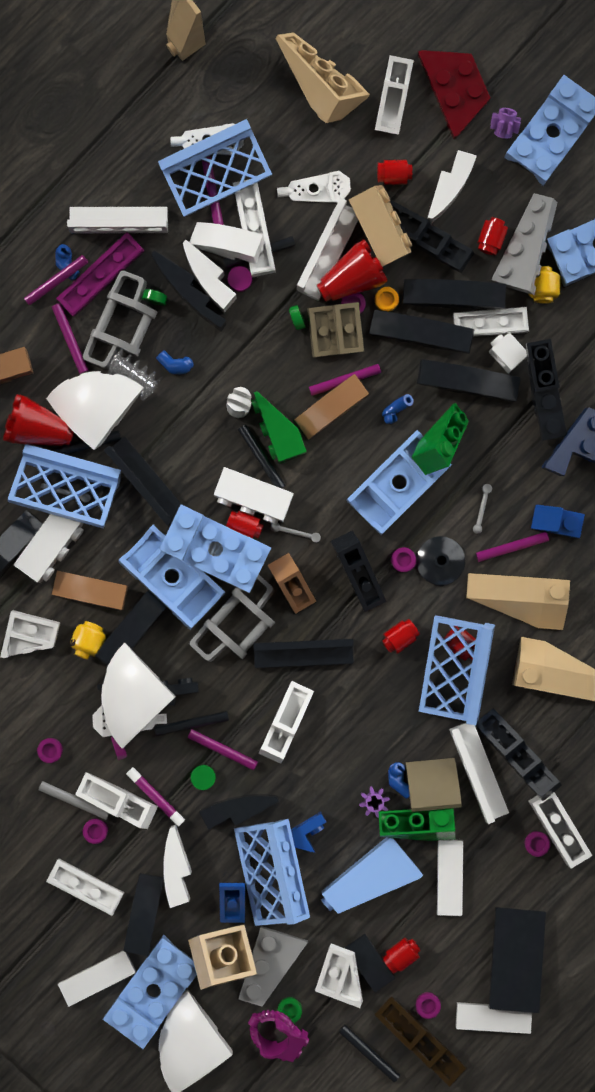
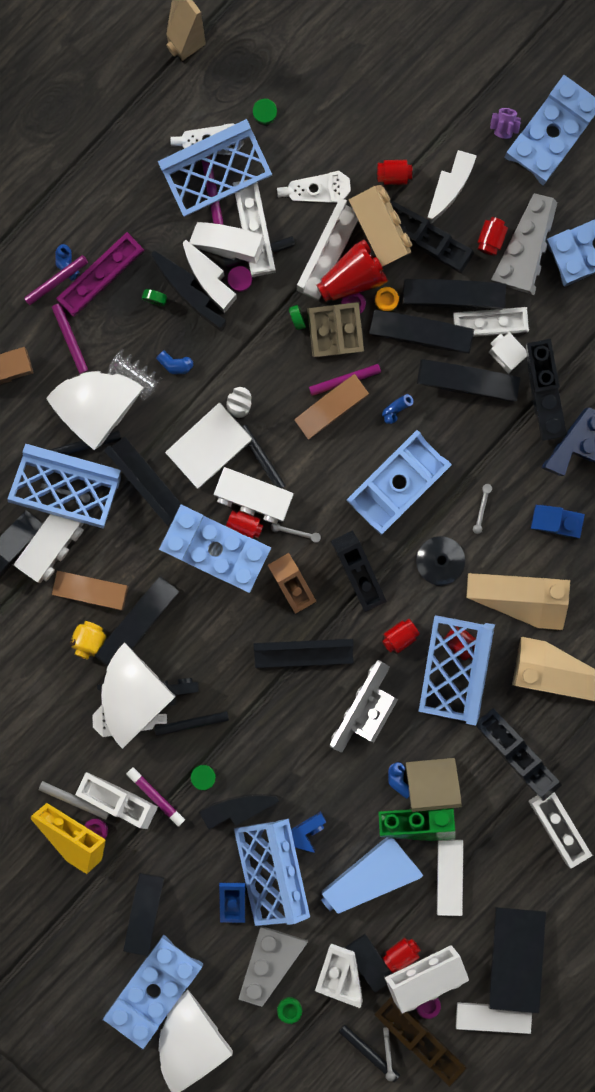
(28, 633): white wing -> none
(35, 425): red cone -> none
(50, 750): magenta tile -> none
(71, 839): none -> yellow slope
(85, 887): white tile -> none
(96, 978): white tile -> none
(118, 220): white fence -> none
(120, 753): magenta tile -> none
(135, 304): light grey bar -> none
(175, 868): white slope -> none
(188, 597): light blue piece -> none
(209, 445): none -> white tile
(212, 624): light grey bar -> none
(222, 749): magenta bar -> none
(222, 956): tan brick -> none
(264, 111): none -> green tile
(283, 434): green slope -> none
(286, 722): white slope -> none
(286, 1050): magenta piece -> none
(324, 87): tan wedge -> none
(368, 710): none -> light grey bracket
(369, 806): medium lavender gear -> none
(390, 1075): none -> light grey hinge
(394, 94): white slope -> none
(403, 559): magenta tile -> none
(427, 979): none -> white brick
(441, 441): green slope -> none
(456, 86): dark red wing -> none
(479, 772): white fence -> none
(512, 546): magenta bar -> none
(537, 843): magenta tile -> none
(547, 286): yellow head -> none

